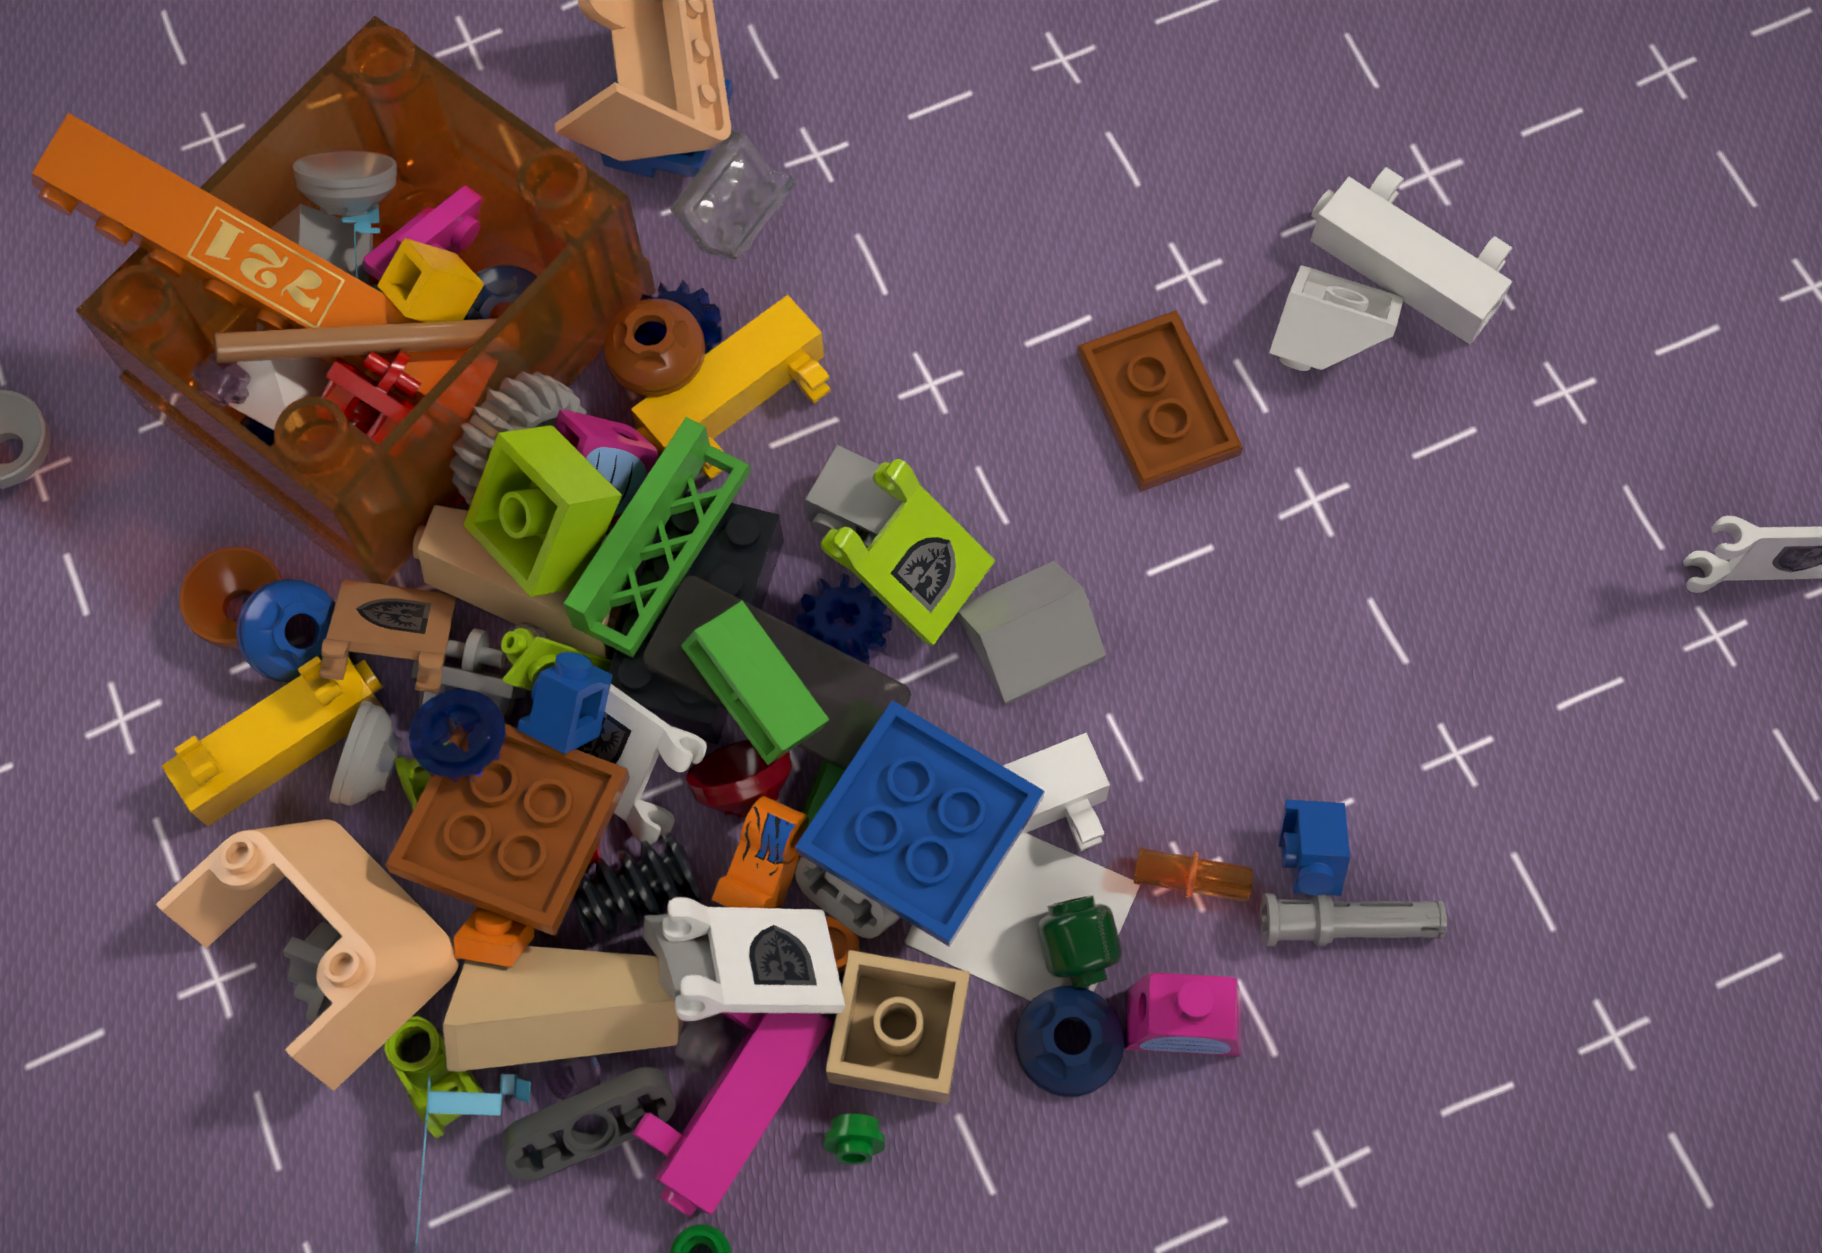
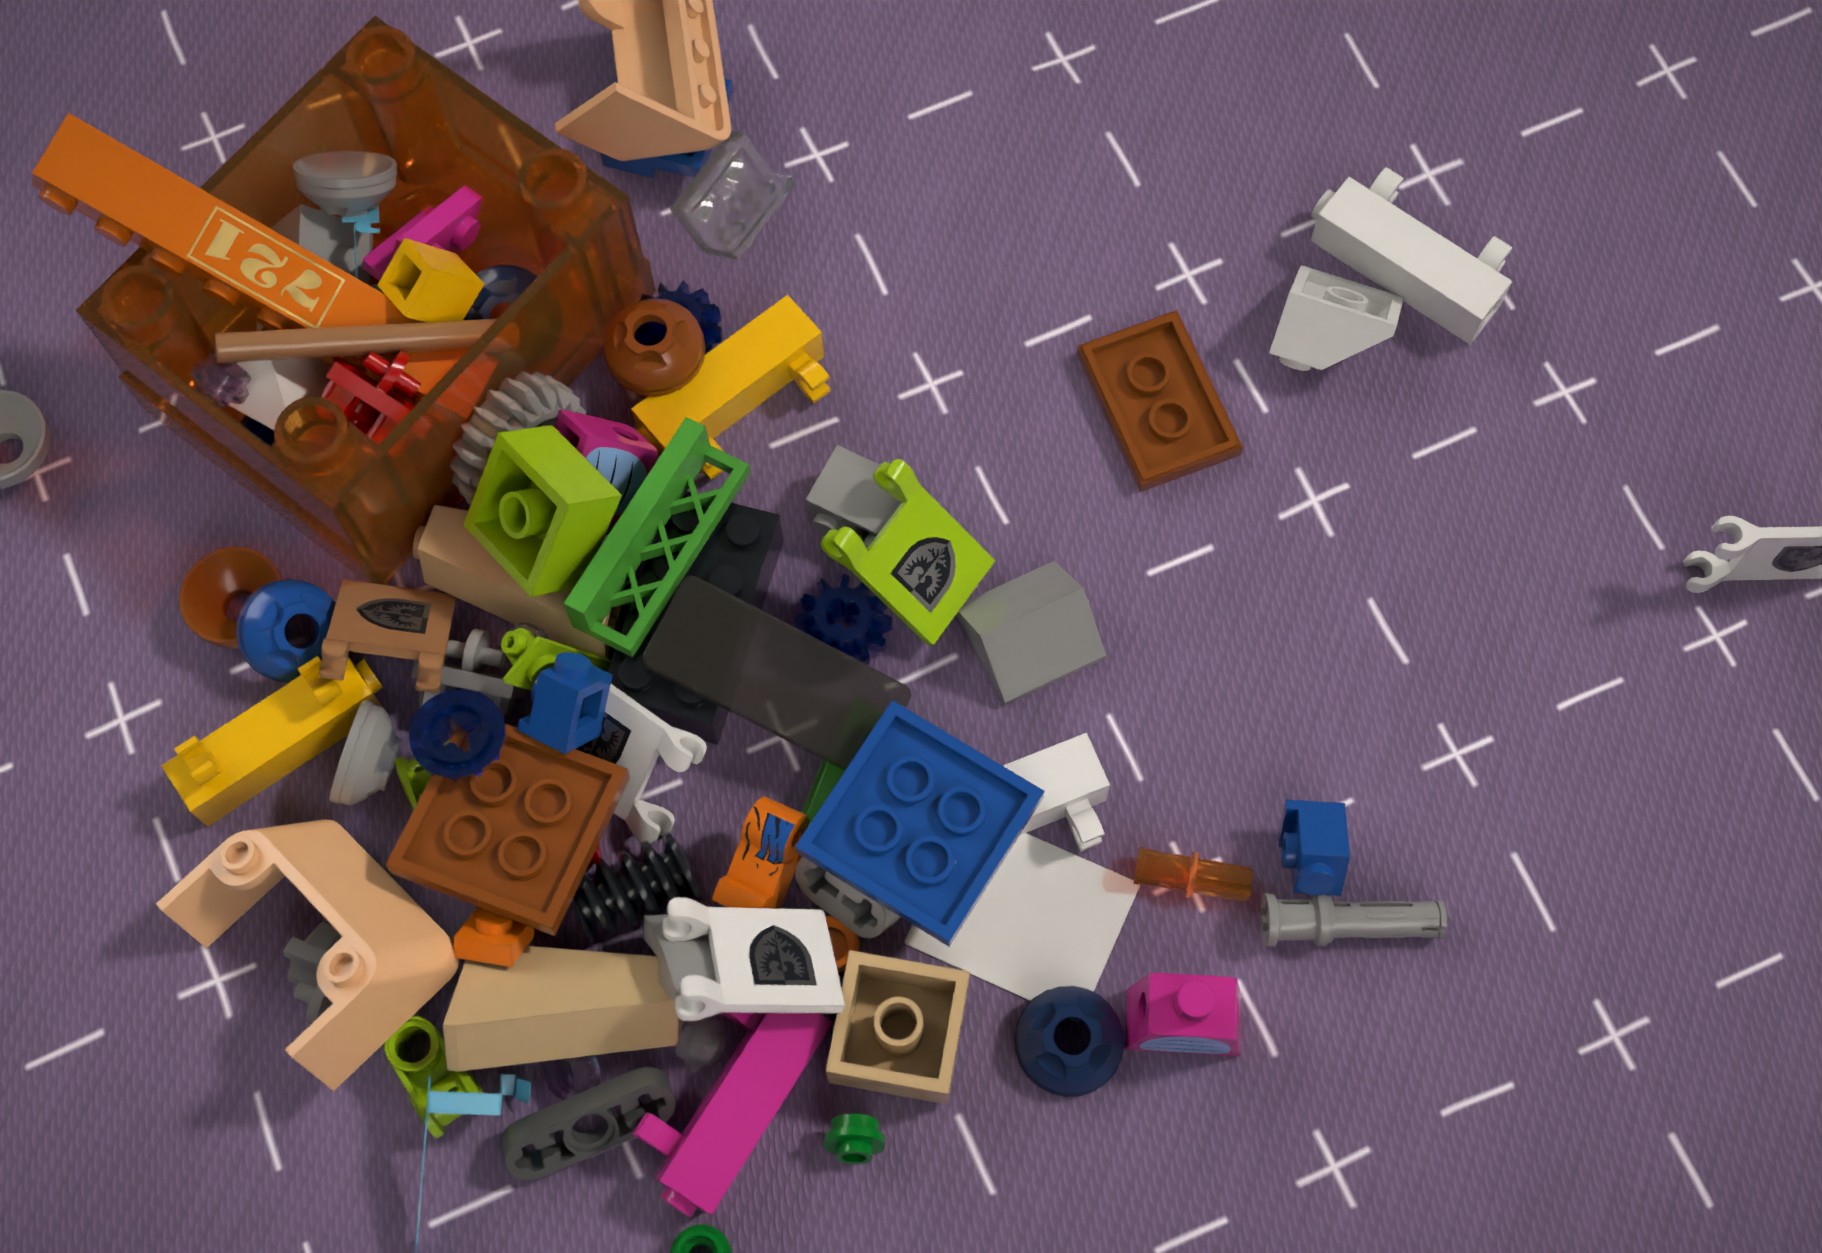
(736, 778): dark red piece -> none
(755, 682): bright green piece -> none
(1079, 940): dark green head -> none

